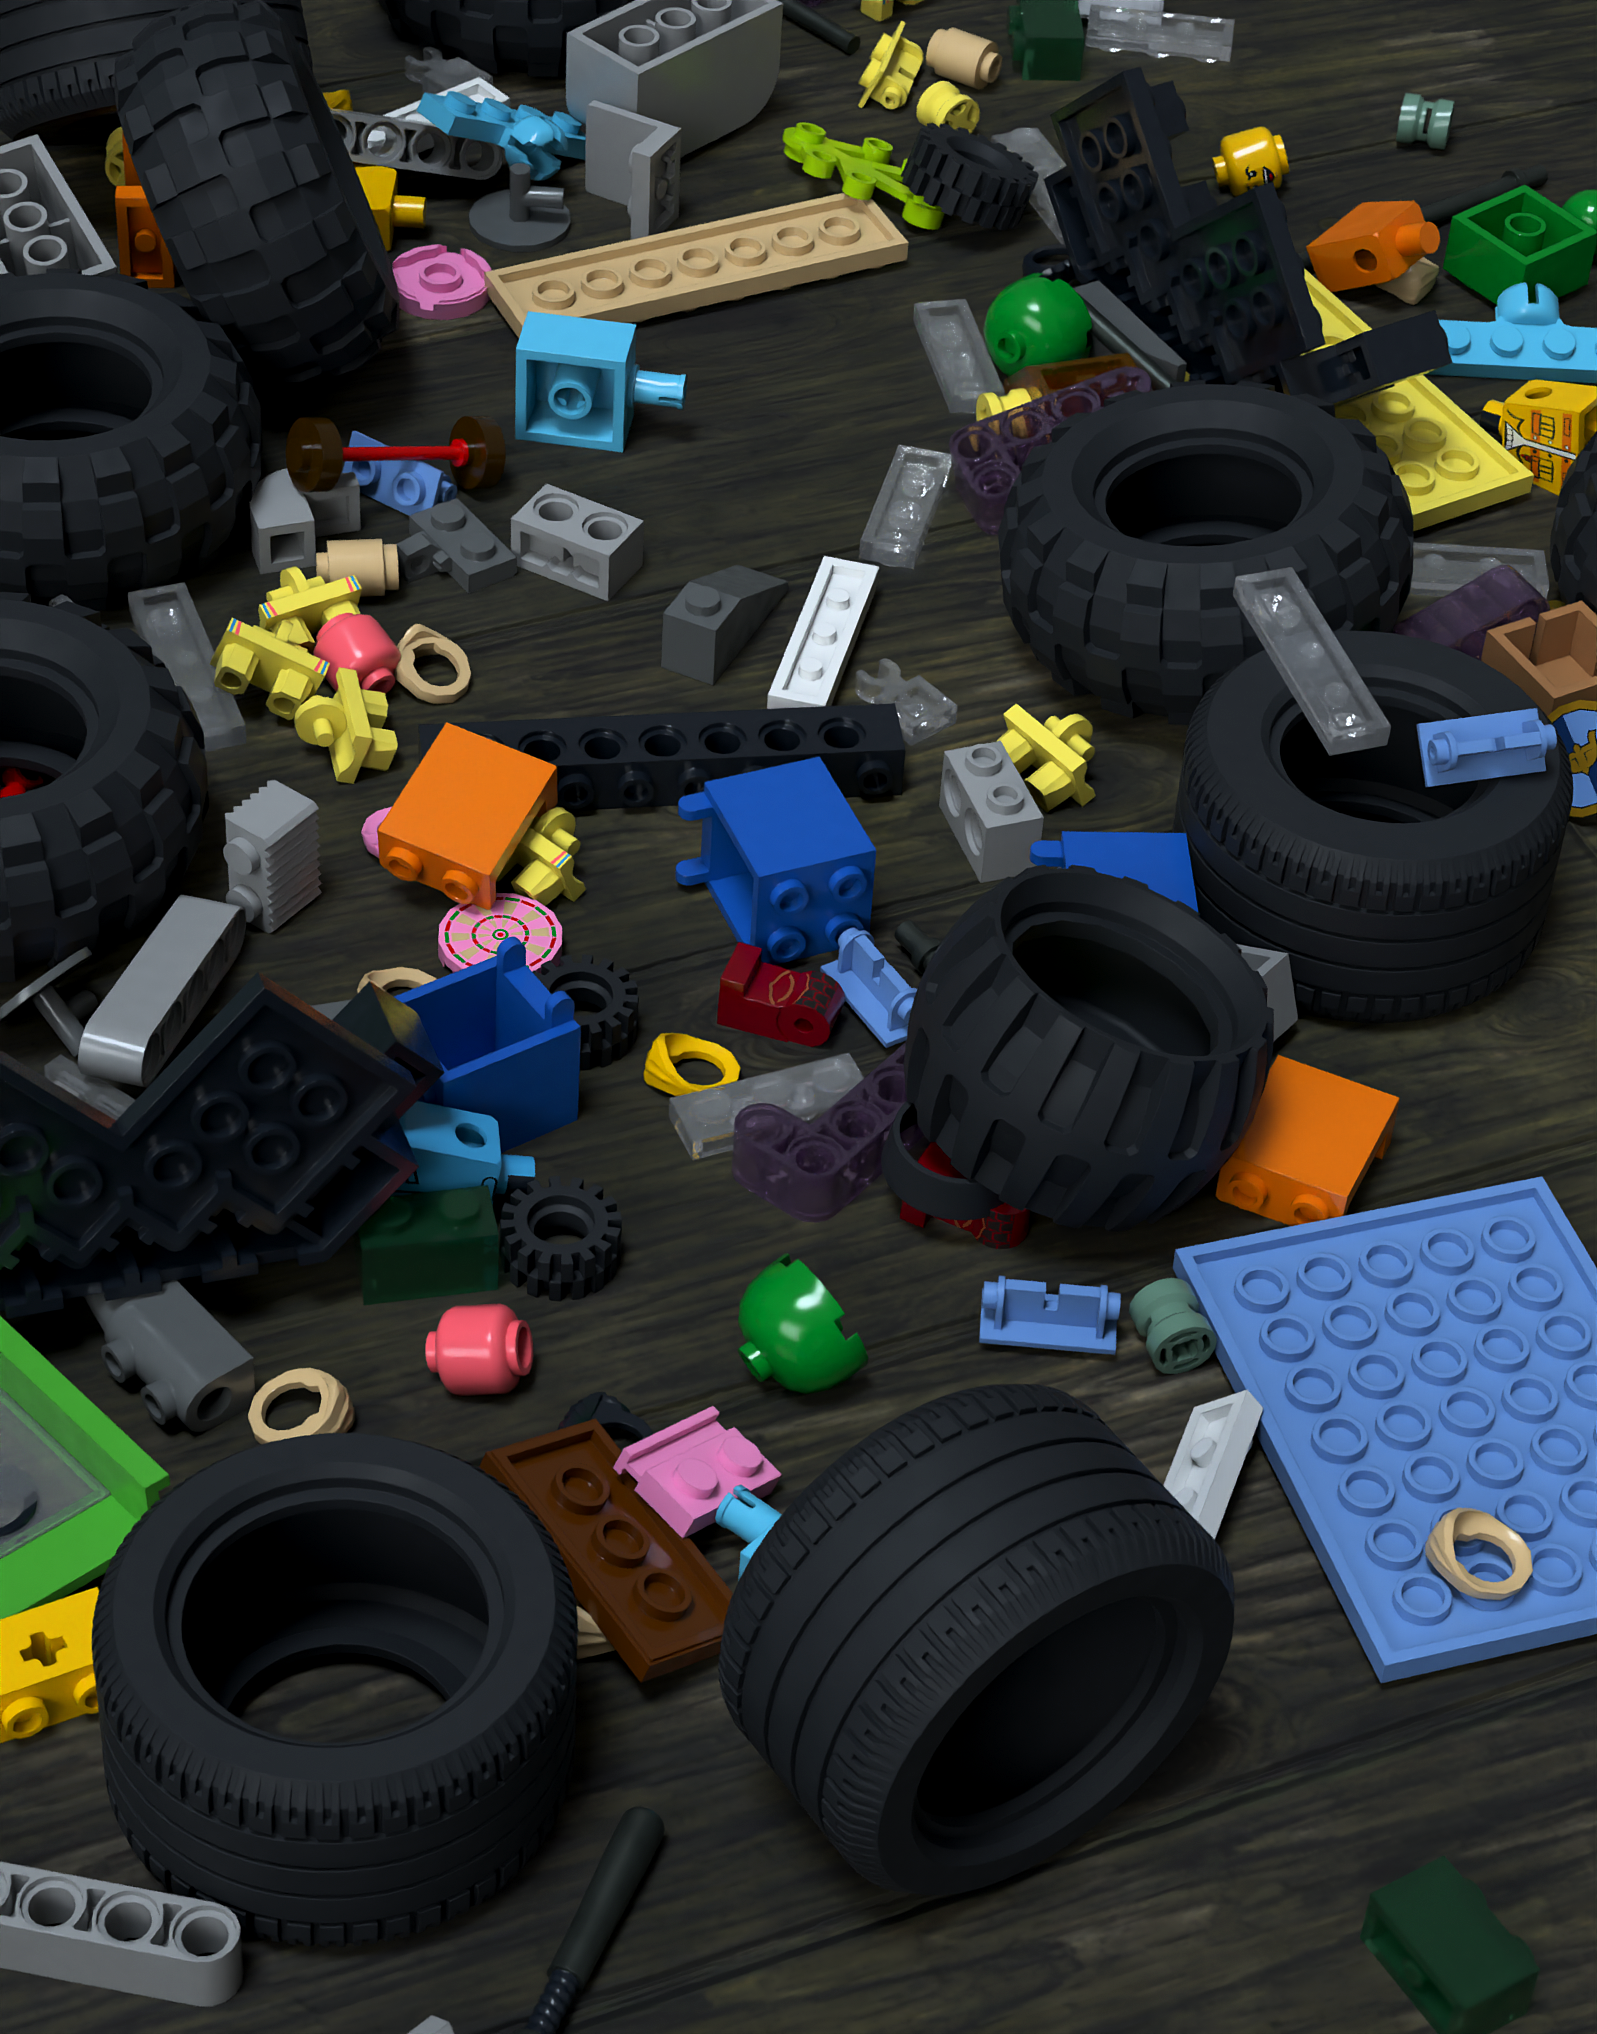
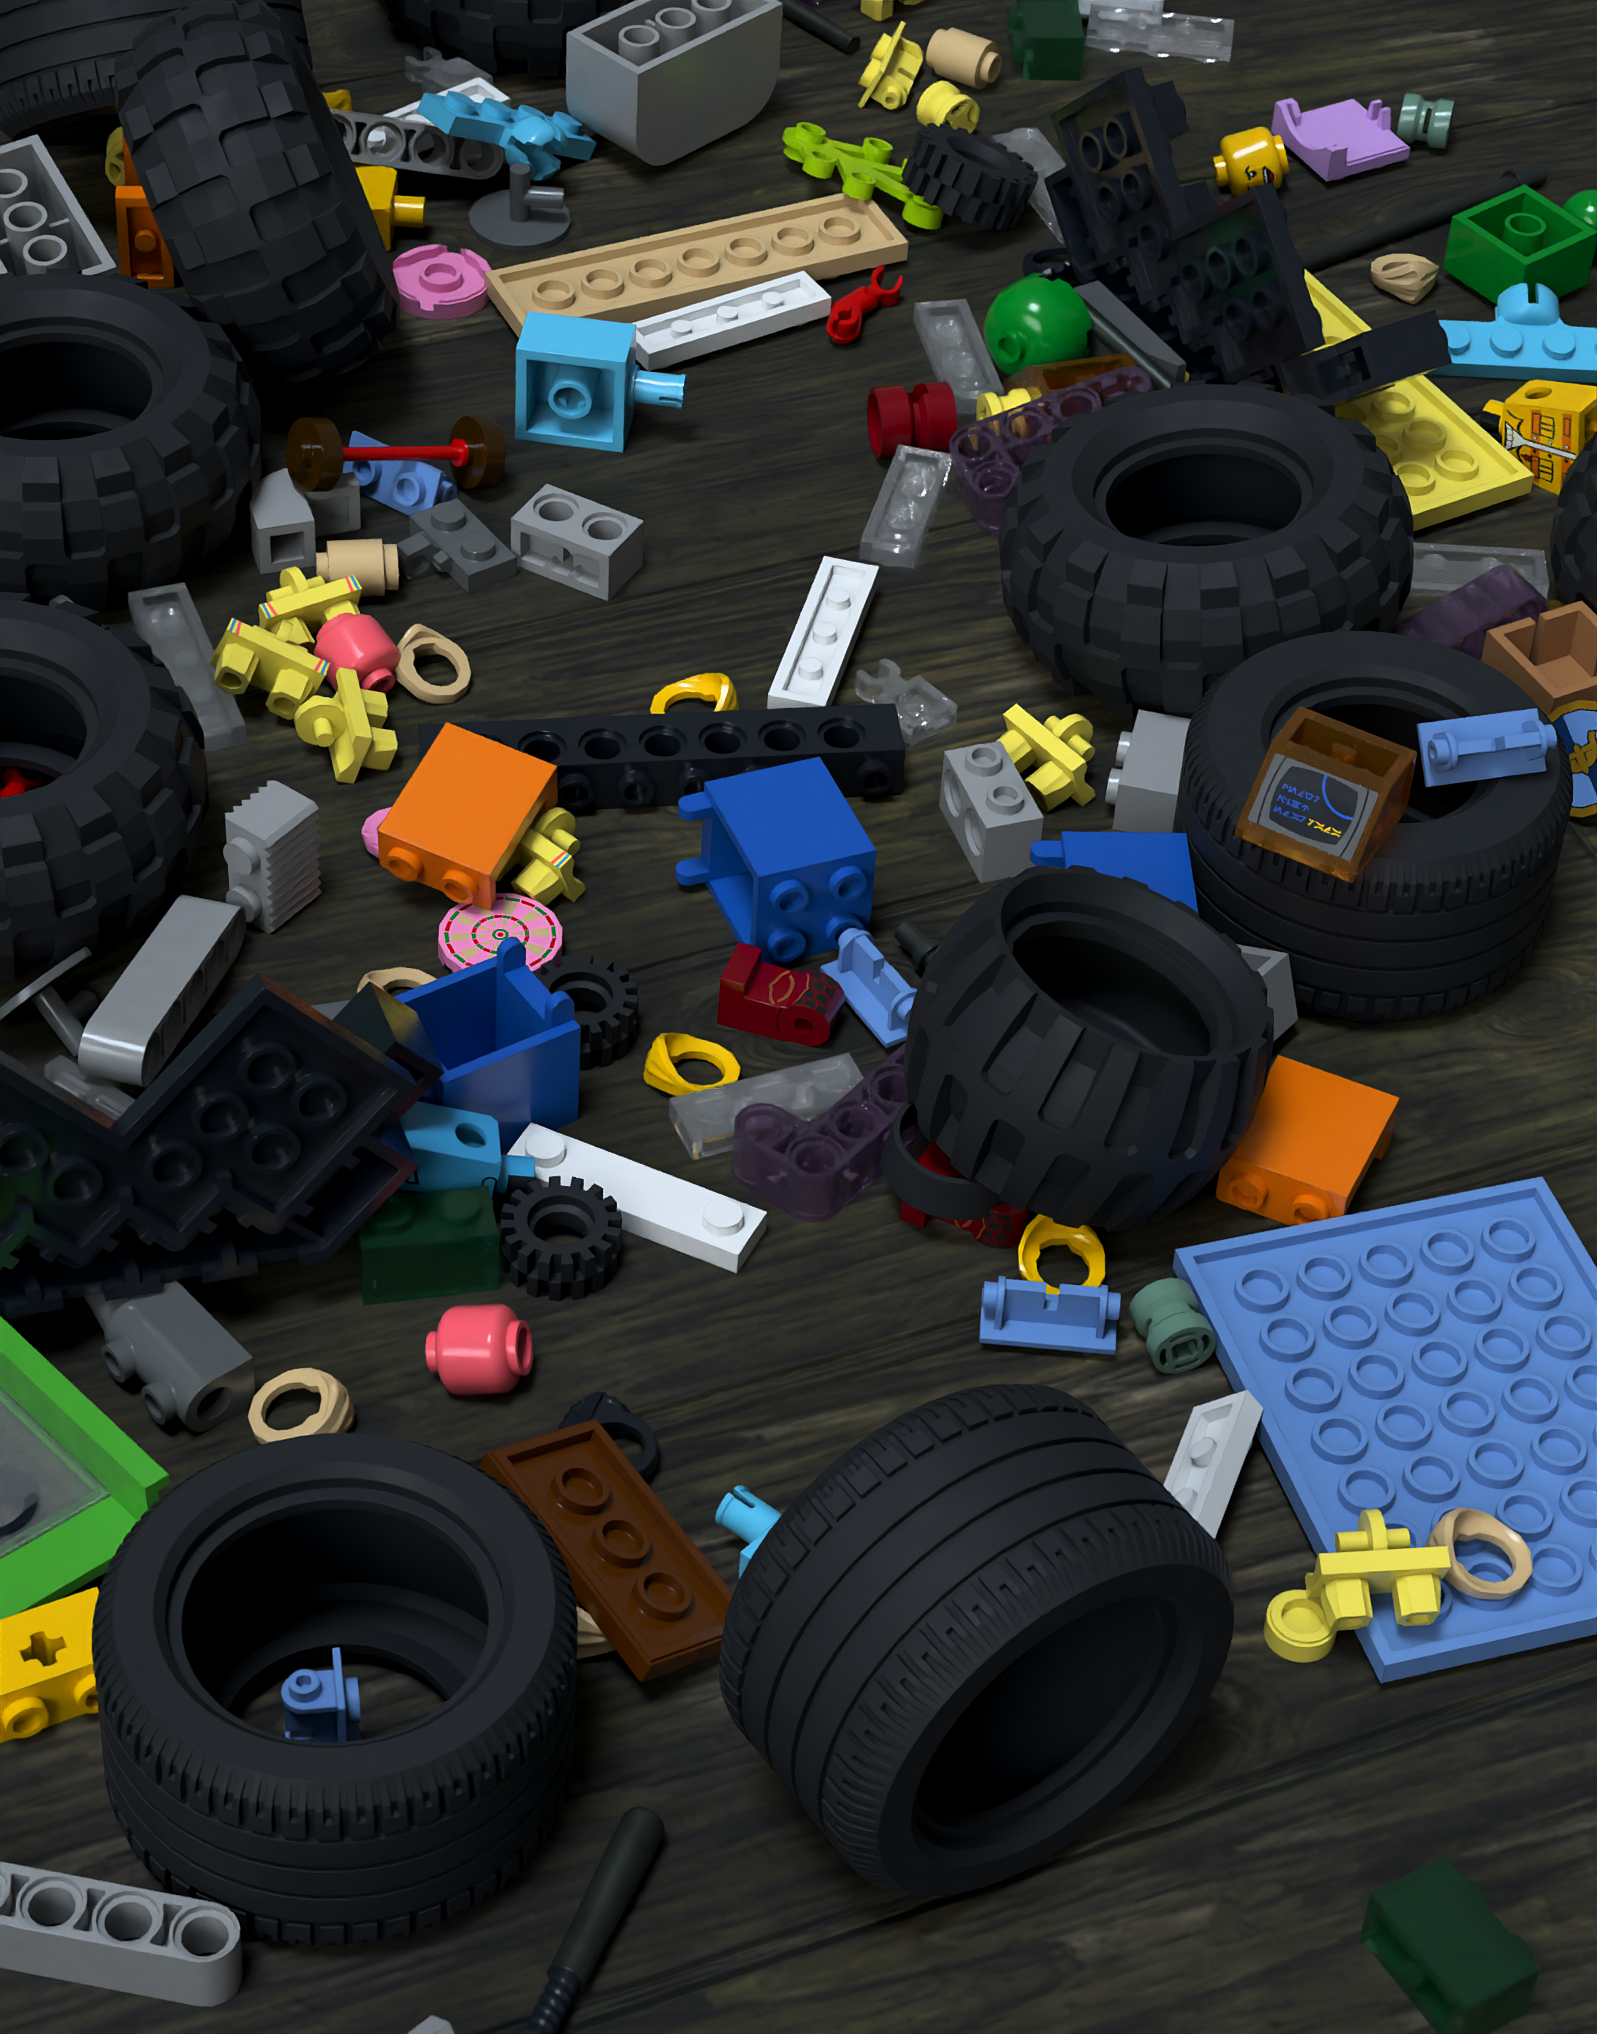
(322, 1705): none -> medium blue hinge
(634, 164): light grey bracket -> none
(650, 1200): none -> white plate
(692, 1469): bright pink plate -> none
(705, 686): none -> yellow piece
(716, 619): dark grey slope -> none
(729, 320): none -> white plate
(796, 1330): green cylinder -> none
(847, 313): none -> red arm
(912, 419): none -> dark red wheel
(1043, 1233): none -> yellow piece
(1150, 775): none -> light grey brick
(1298, 1627): none -> light yellow tile
(1311, 661): clear plate -> none
(1327, 794): none -> slope
(1339, 137): none -> lavender piece
(1378, 1563): none -> light yellow hips
(1391, 241): orange torso -> none

